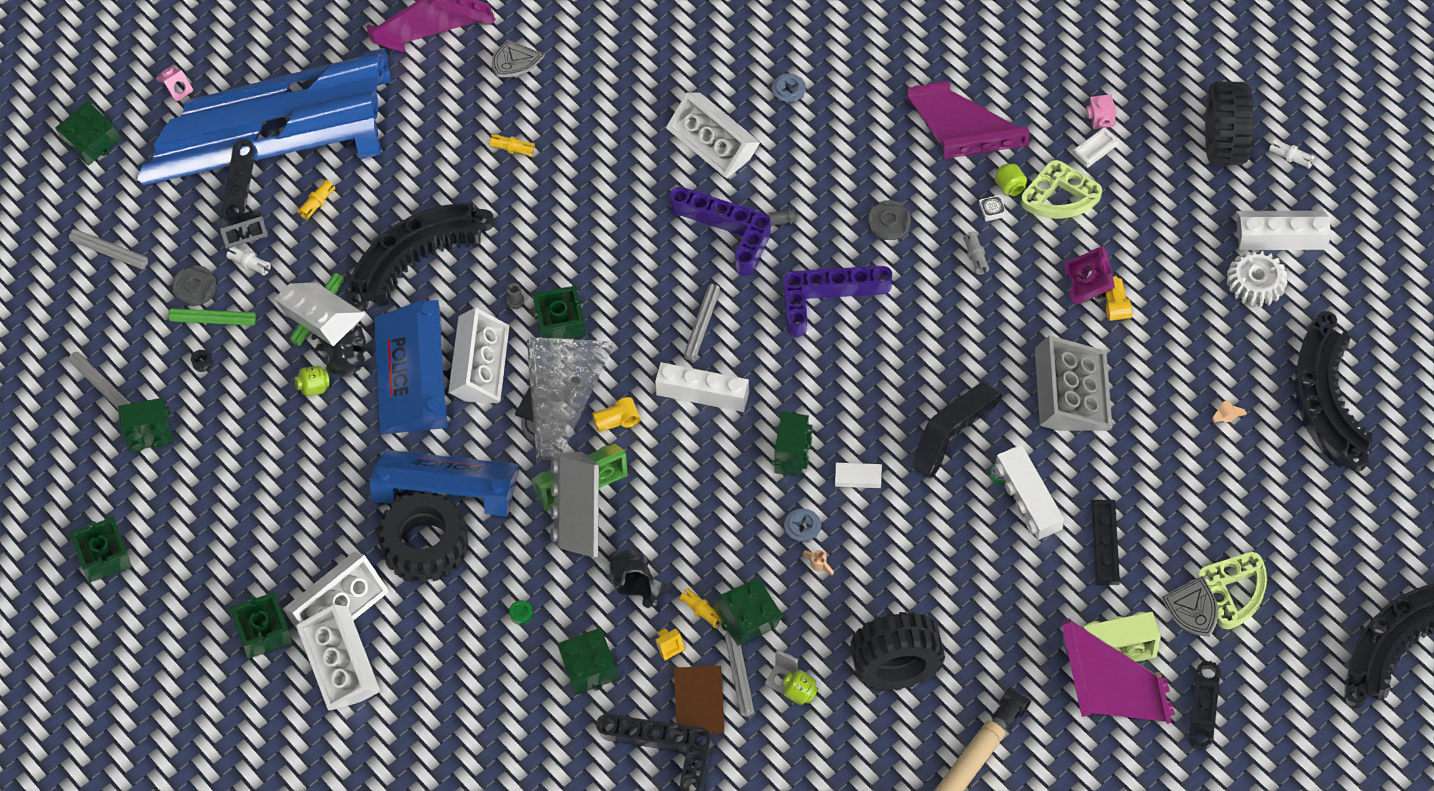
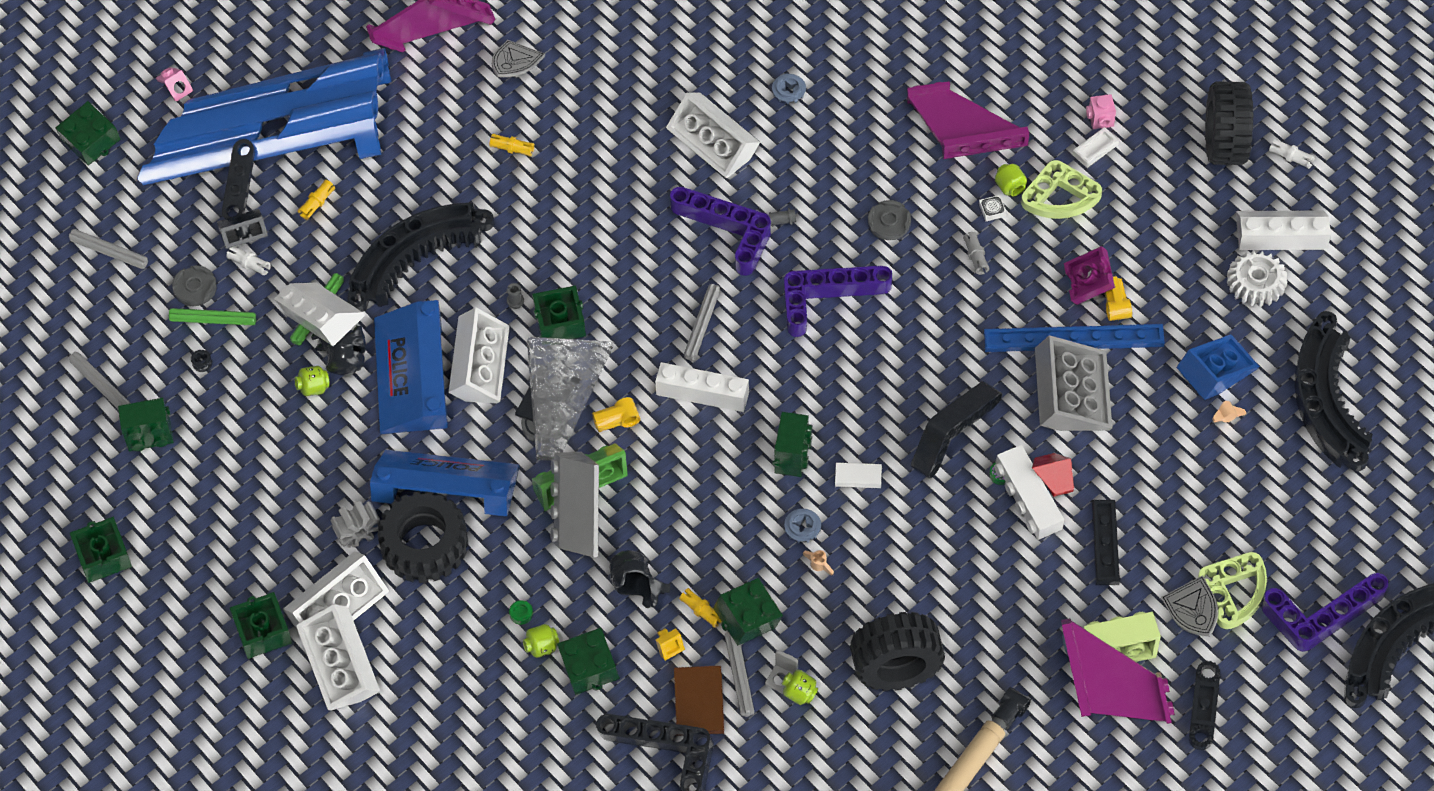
(355, 523): none -> light grey gear
(541, 640): none -> lime head
(1055, 472): none -> slope
(1094, 336): none -> blue tile
(1216, 366): none -> blue slope
(1326, 615): none -> dark purple beam

